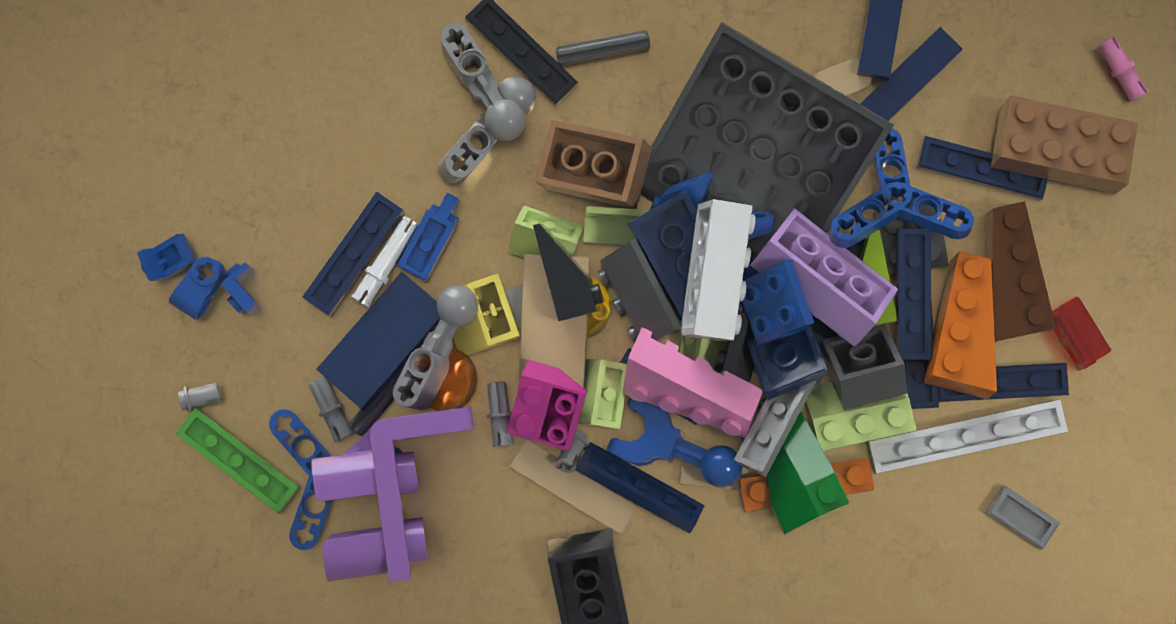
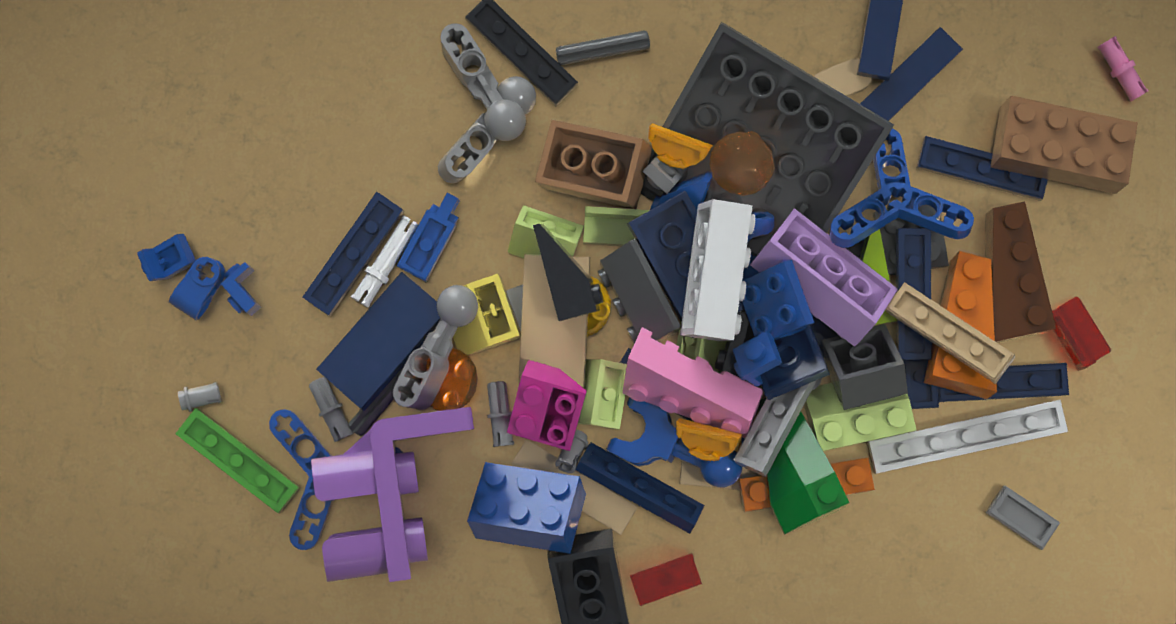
(527, 507): none -> blue brick
(661, 175): none -> light grey plate
(665, 579): none -> clear red panel
(675, 148): none -> light orange tile
(706, 441): none -> light orange tile
(742, 163): none -> clear orange dish
(756, 358): none -> blue bracket
(950, 333): none -> tan tile

